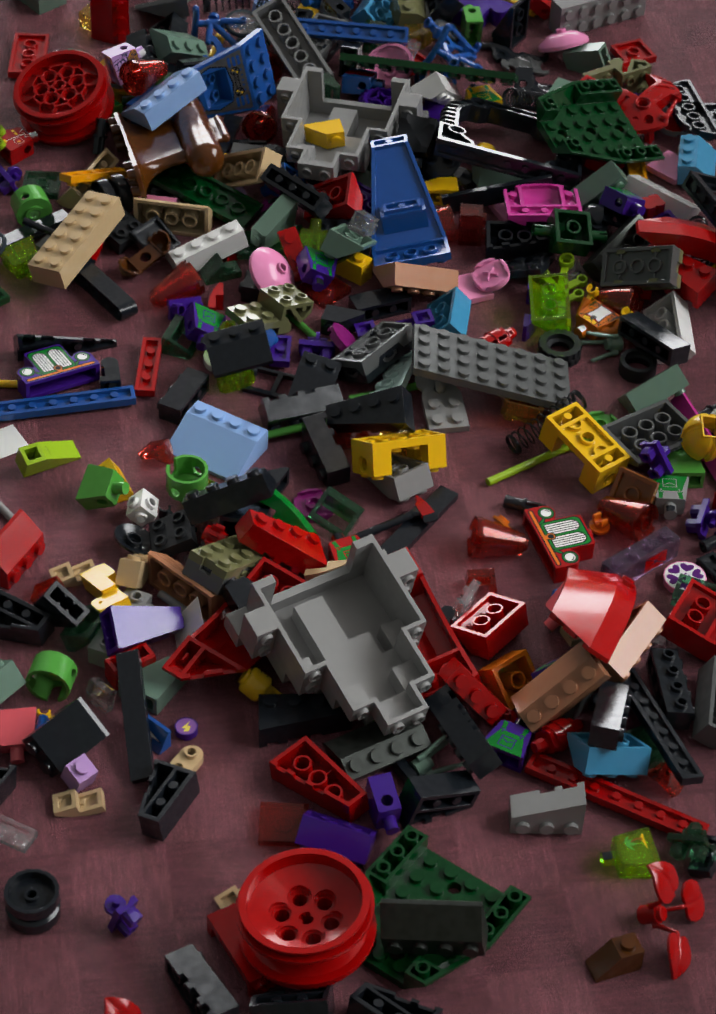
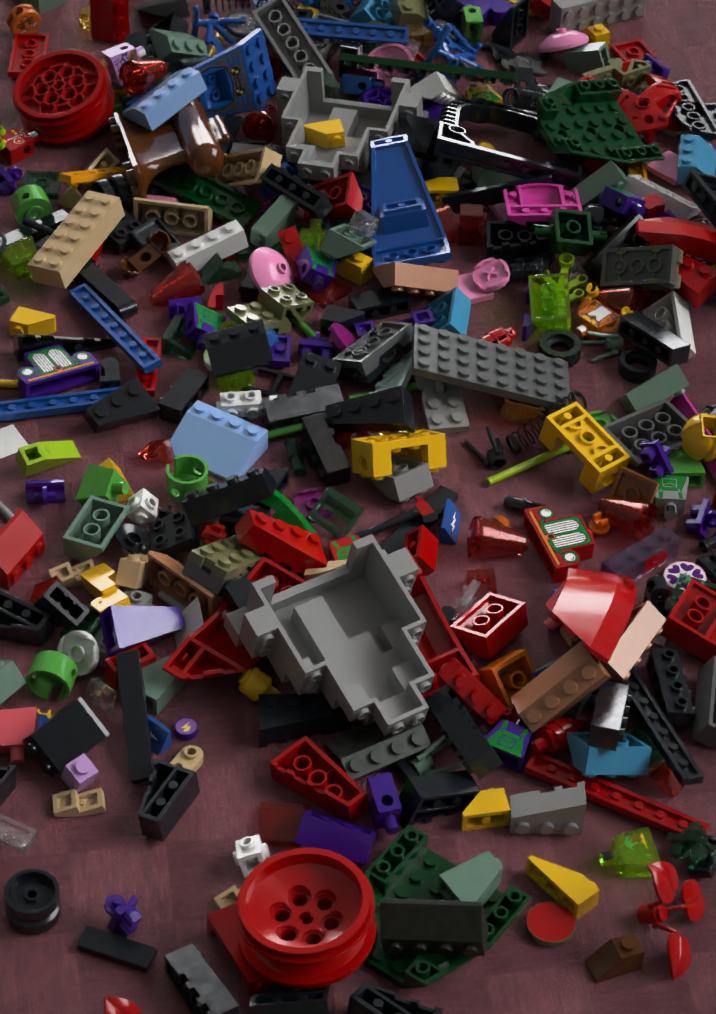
(23, 19): none -> orange head
(32, 322): none -> yellow slope
(45, 491): none -> dark purple hips
(82, 649): none -> white tile
(93, 528): none -> sand green slope
(99, 136): black axle -> none
(115, 328): none -> blue plate
(116, 948): none -> black tile
(121, 407): none -> black wedge
(241, 403): none -> white brick
(250, 853): none -> white brick
(295, 457): none -> clear green pin
(423, 547): none -> red brick
(450, 523): none -> blue slope
(472, 879): none -> sand green slope
(486, 810): none -> yellow slope
(495, 456): none -> black plant
(550, 924): none -> red tile
(564, 885): none -> yellow slope
(597, 33): none -> yellow slope
(657, 68): none -> dark purple hips
(657, 592): none -> black leg

